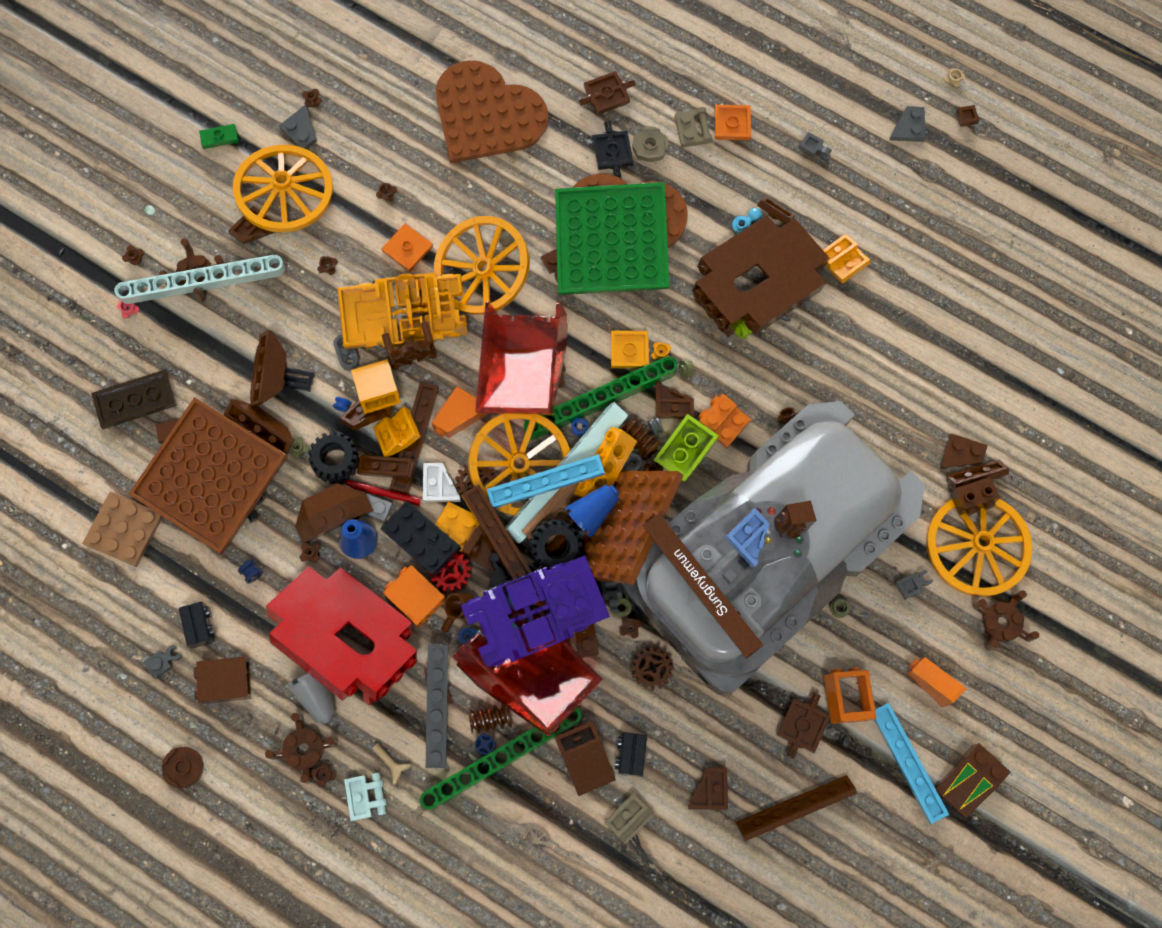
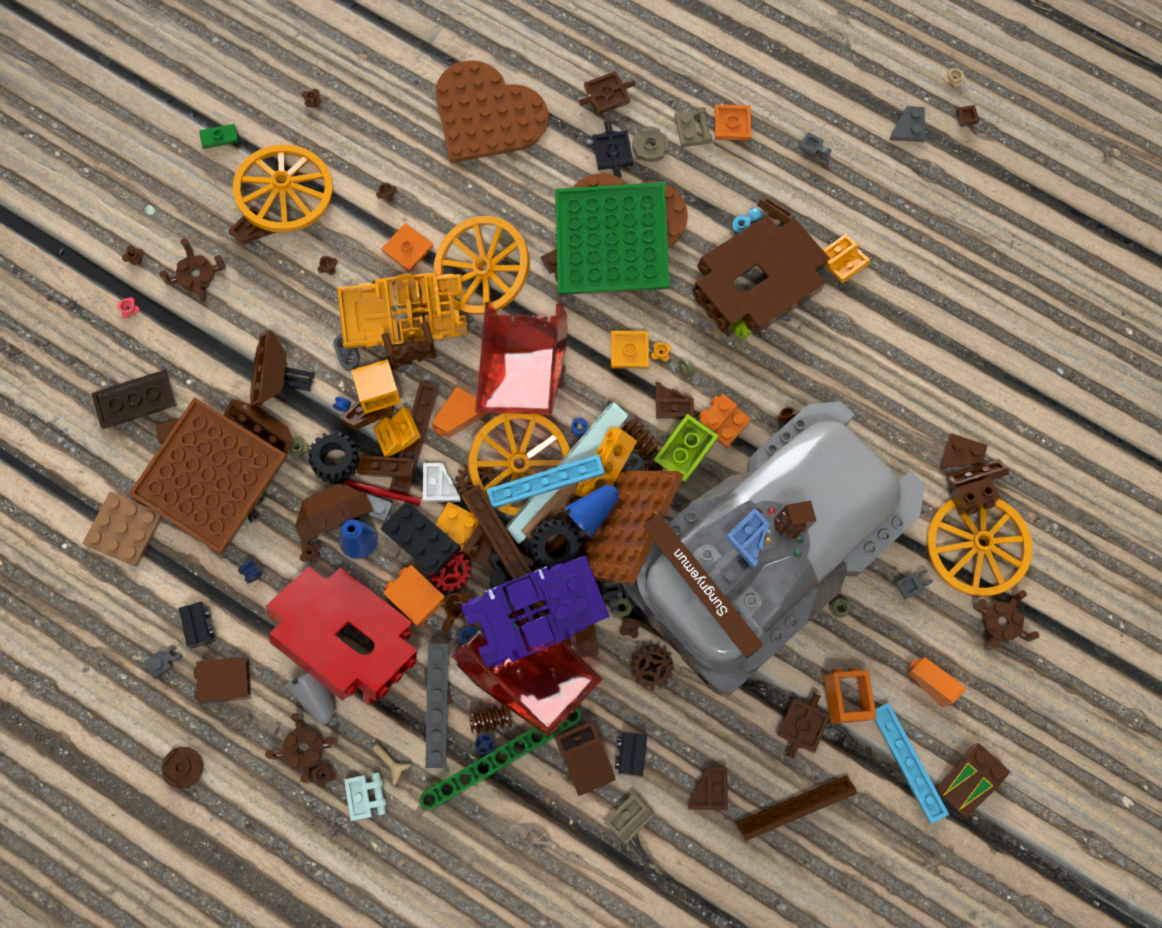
(191, 276): light aqua beam -> none
(299, 128): dark grey wing -> none
(607, 391): green beam -> none
(655, 426): dark grey bush -> none

